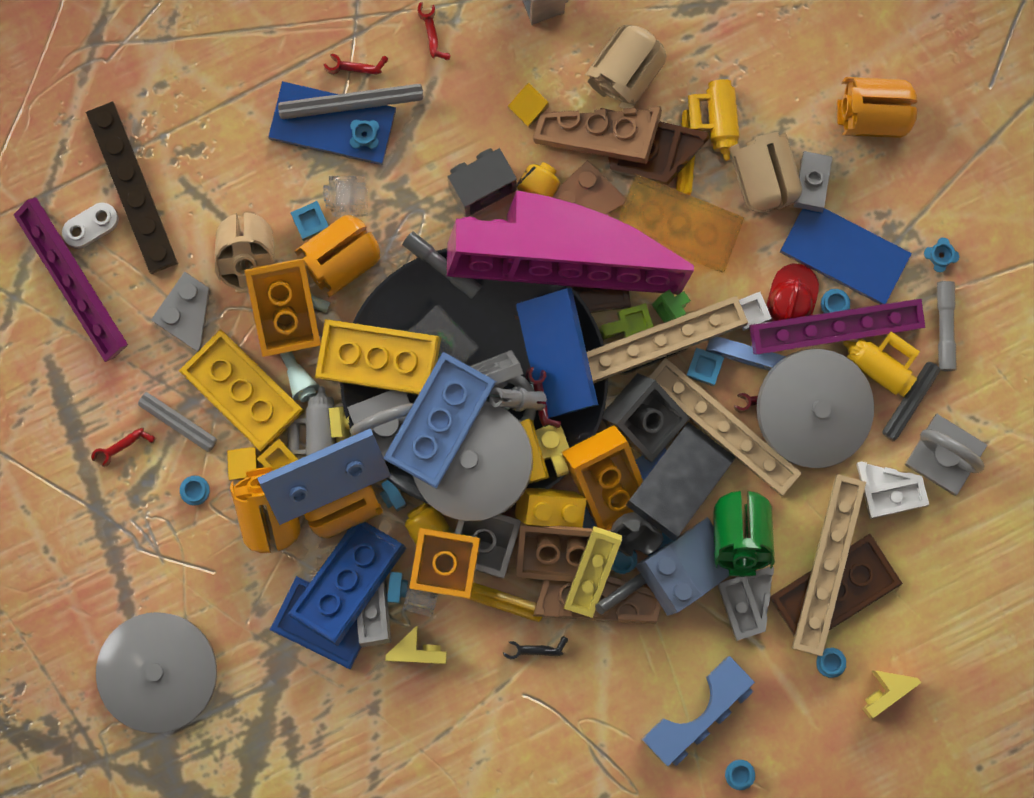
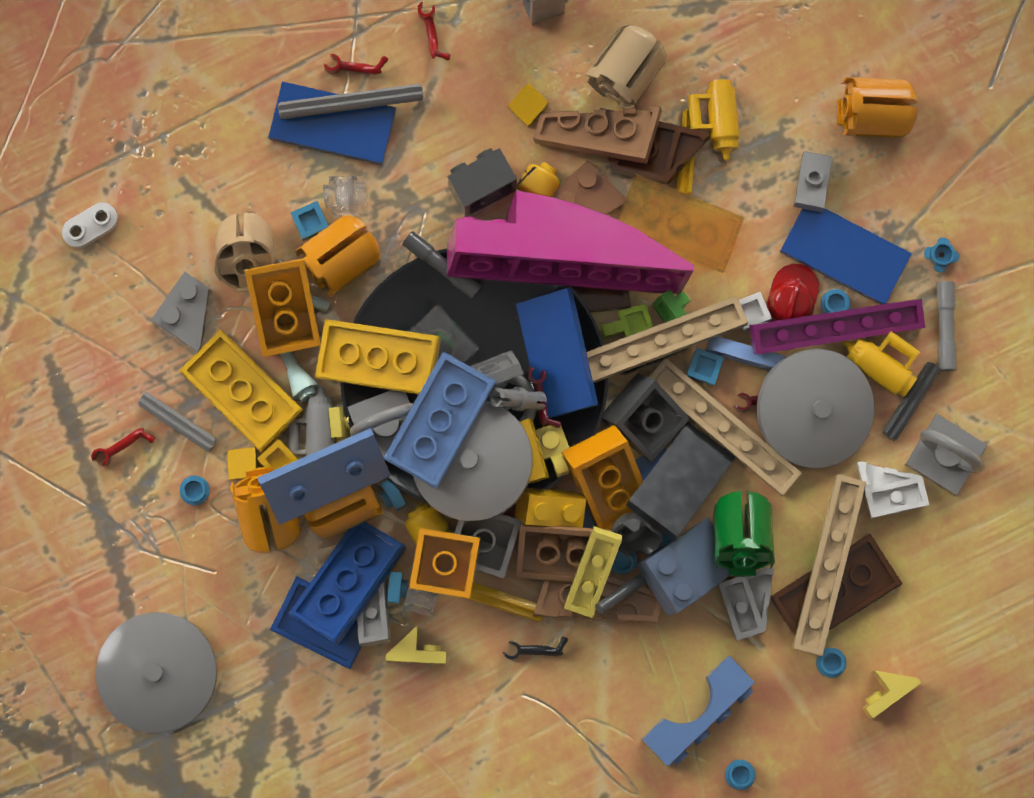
(70, 279): magenta plate -> none
(132, 187): dark brown plate -> none
(358, 128): dark azure plate -> none
(767, 172): tan cylinder -> none

